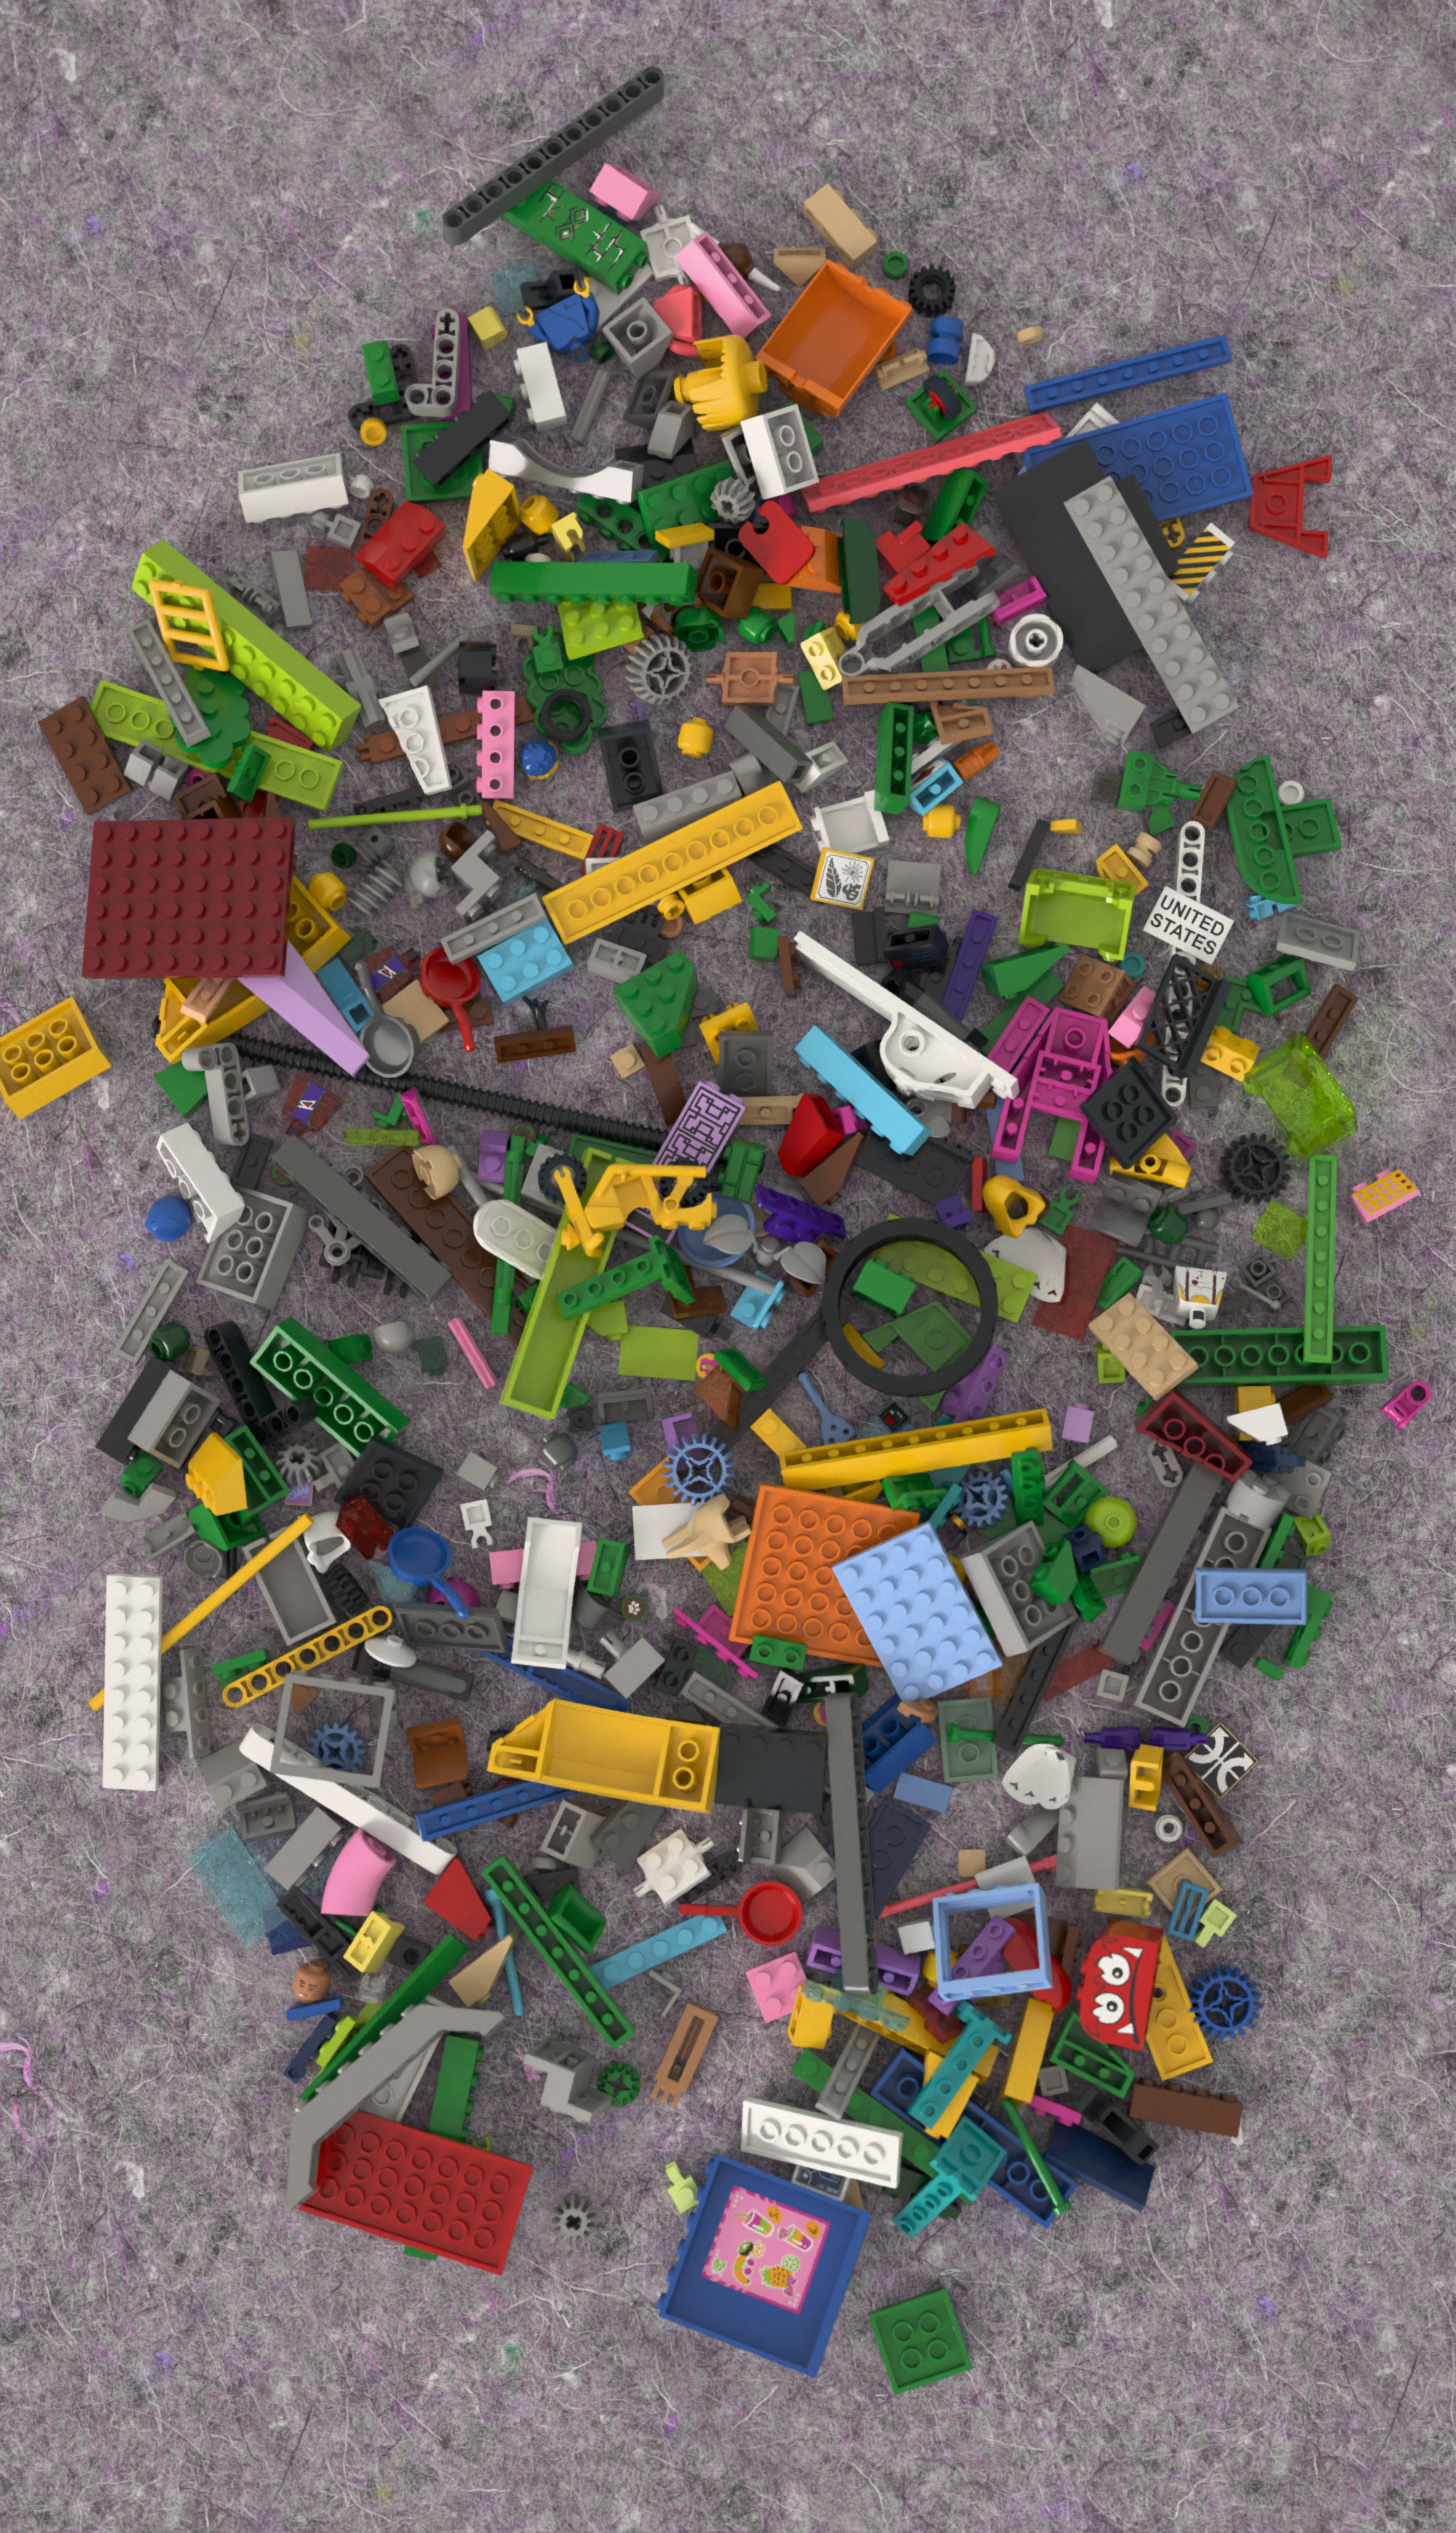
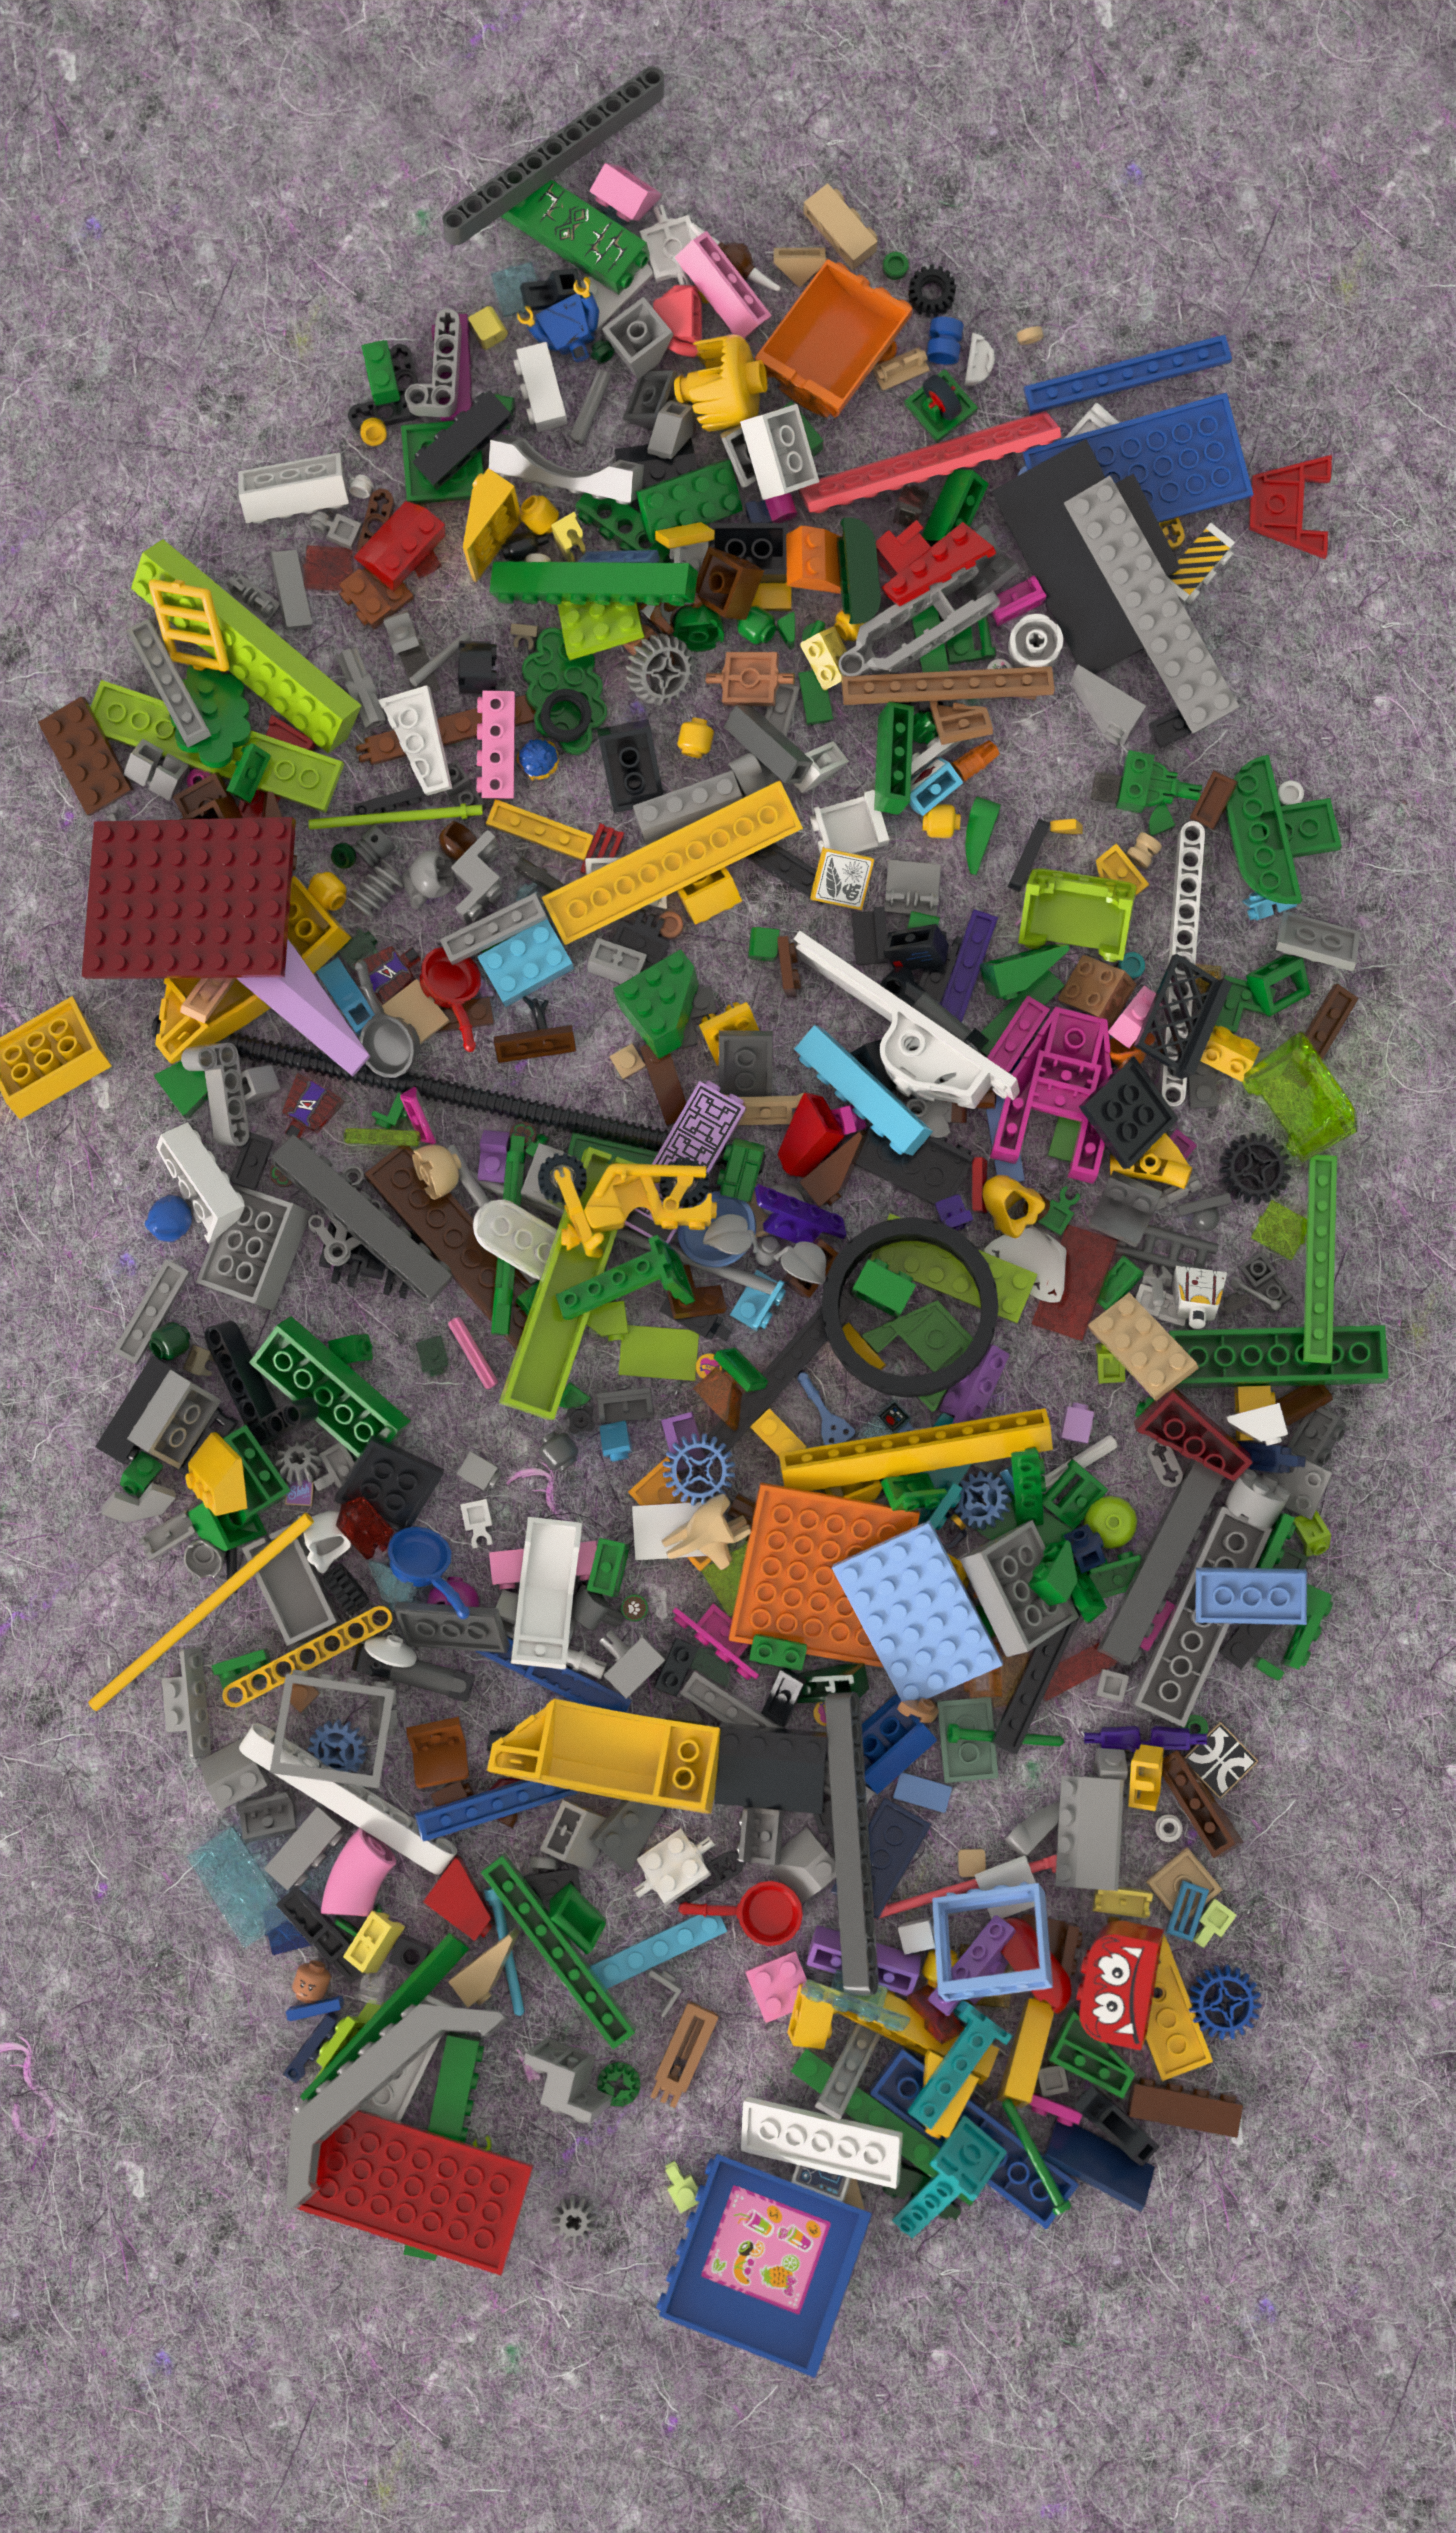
(132, 1682): white plate -> none
(394, 1337): light grey hair -> none
(504, 834): reddish brown slope -> none
(546, 654): green plate -> none
(671, 906): yellow bush -> none
(733, 500): light grey gear -> none
(761, 910): green bracket -> none
(782, 548): red piece -> none
(920, 2340): green plate -> none
(1042, 1774): white piece -> none
(1168, 1225): dark green head -> none
(1188, 925): white sticker -> none
(1381, 1196): slope -> none
(1404, 1404): dark pink piece -> none

